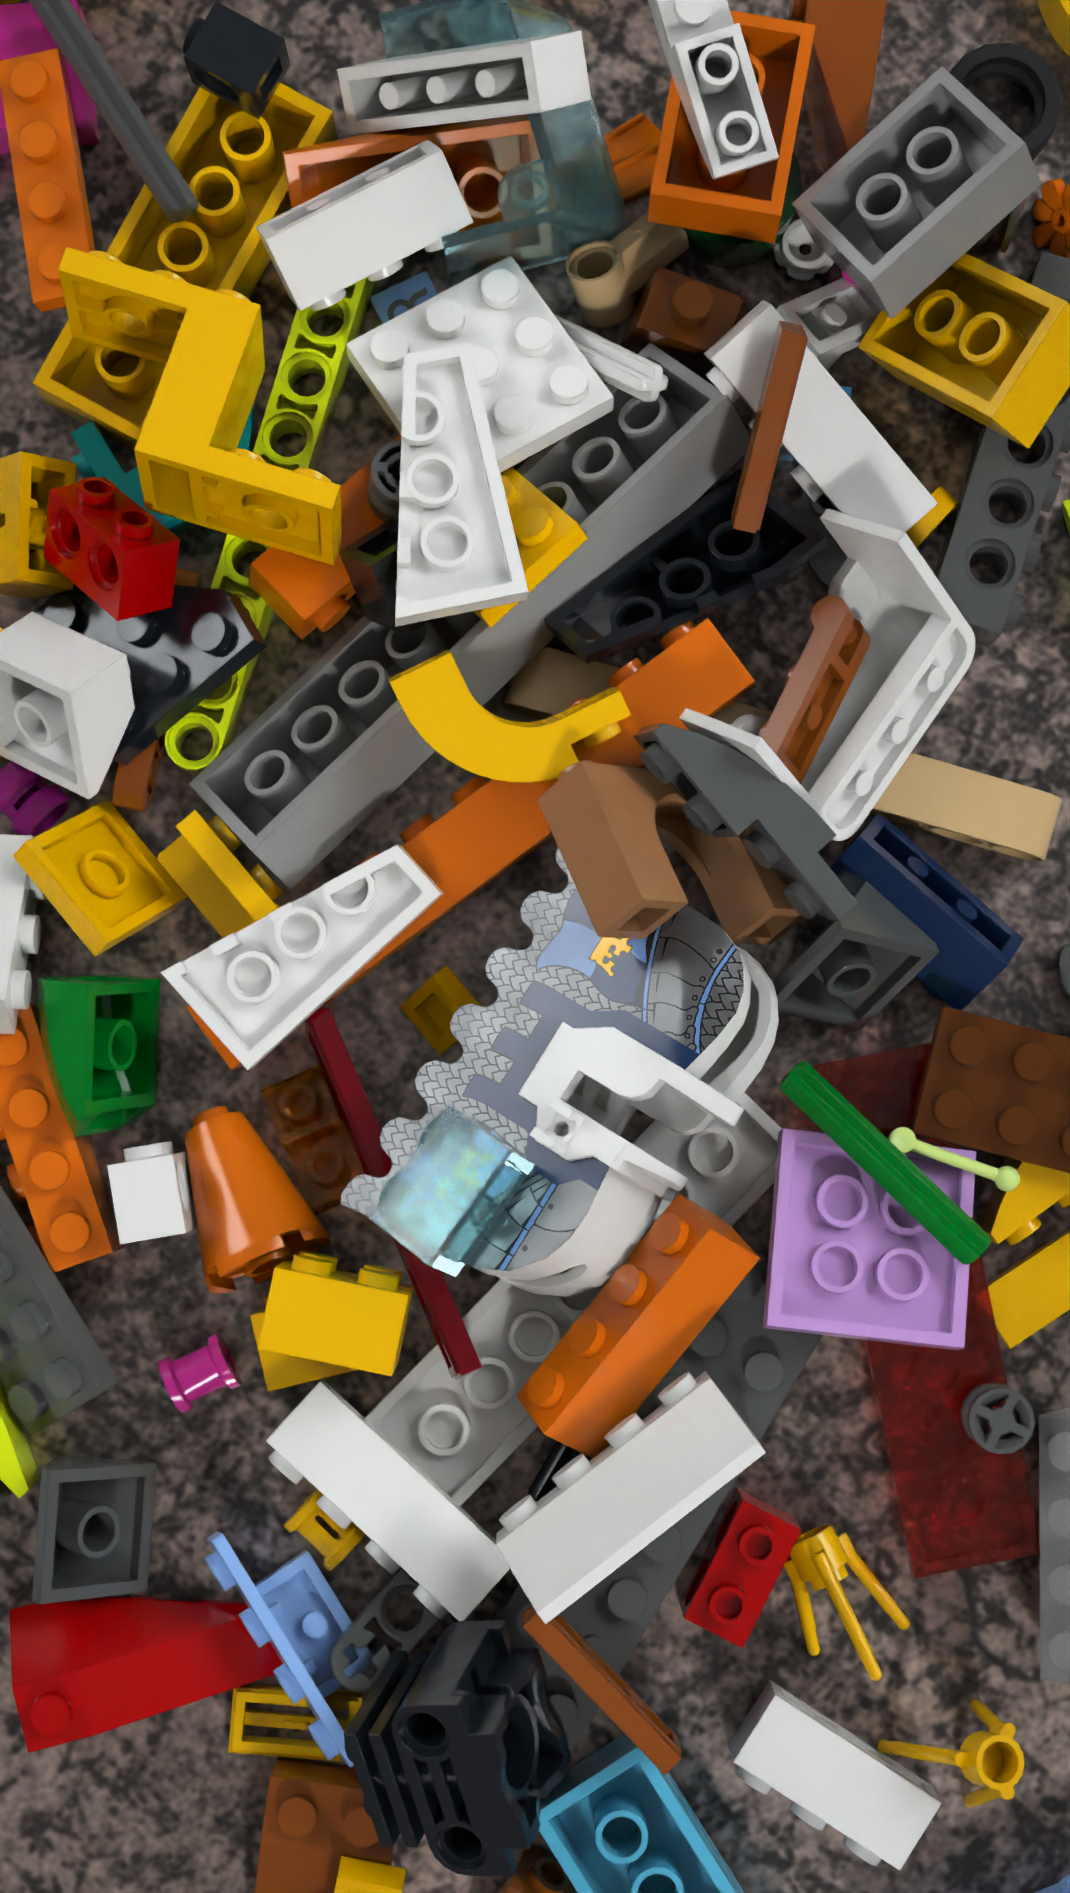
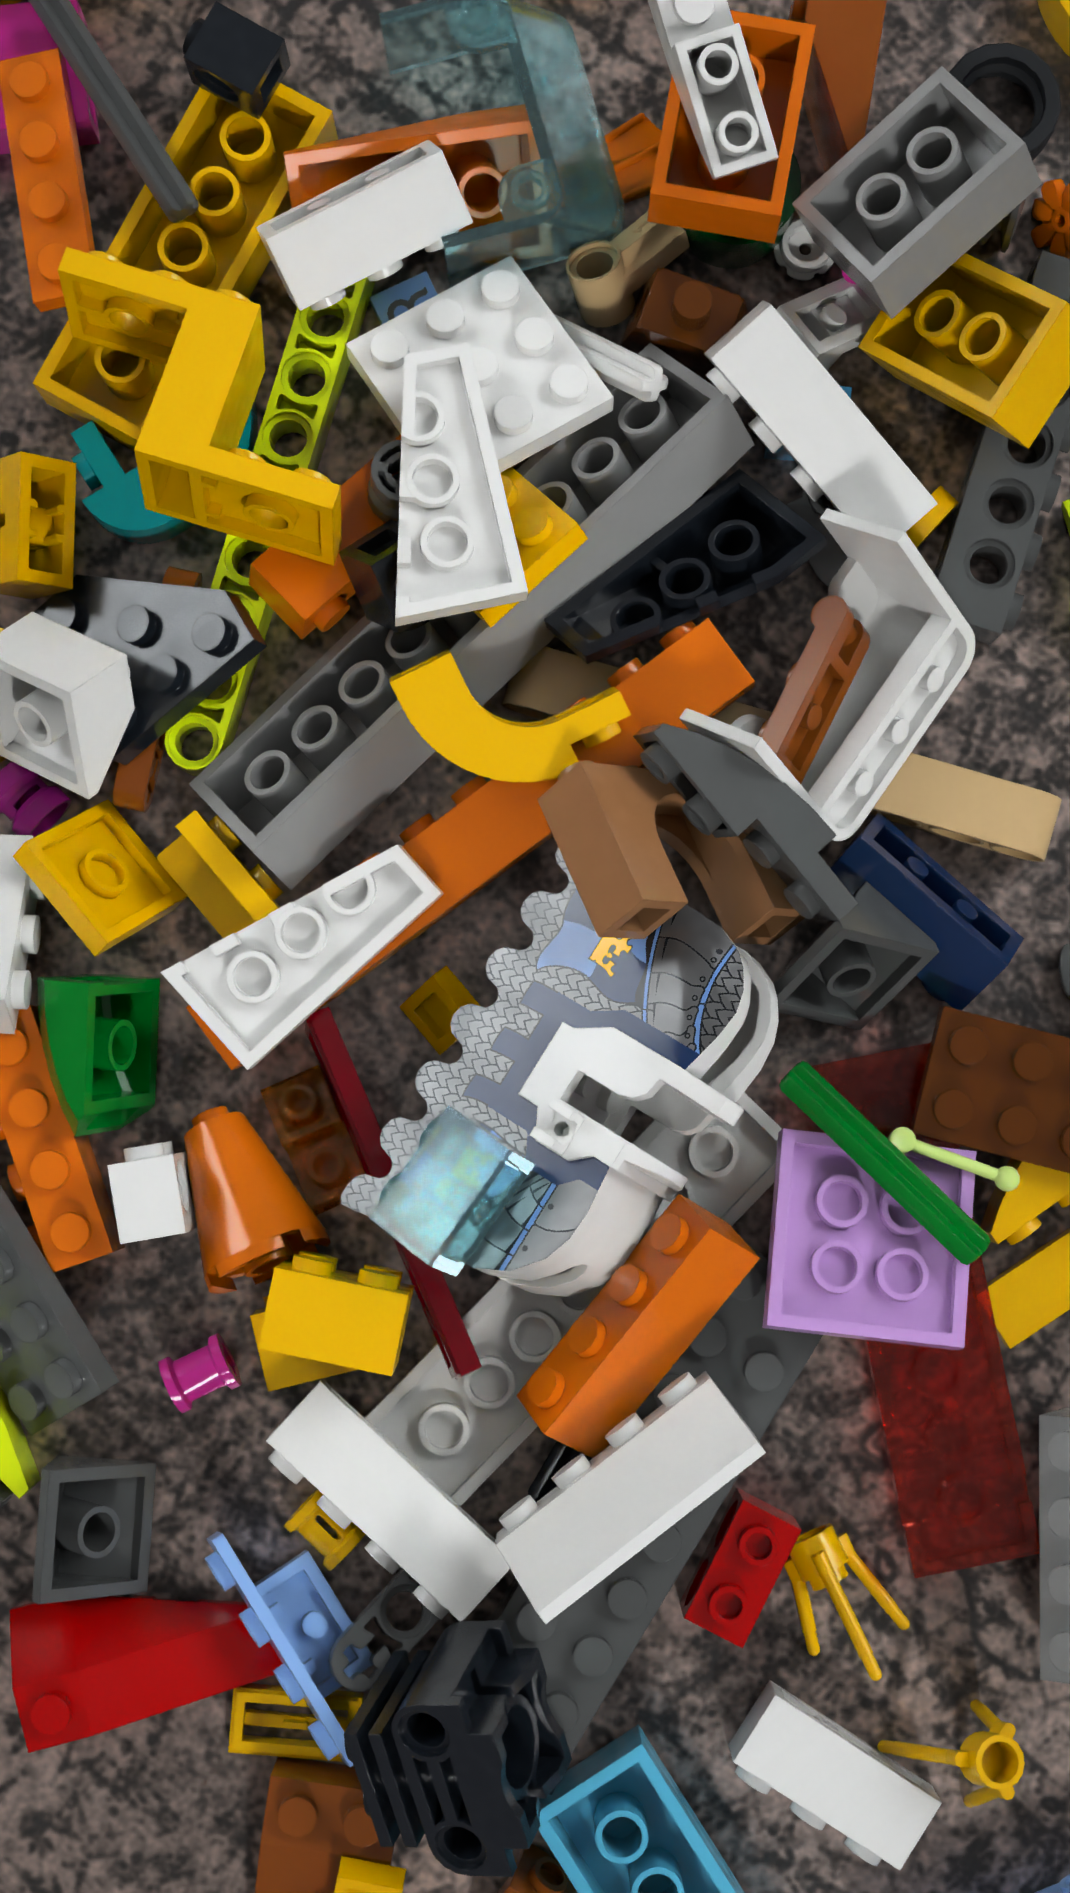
(111, 548): red brick -> none
(466, 83): white brick -> none
(605, 1688): dark orange tile -> none
(769, 426): dark orange tile -> none
(1009, 1425): dark grey wheel -> none

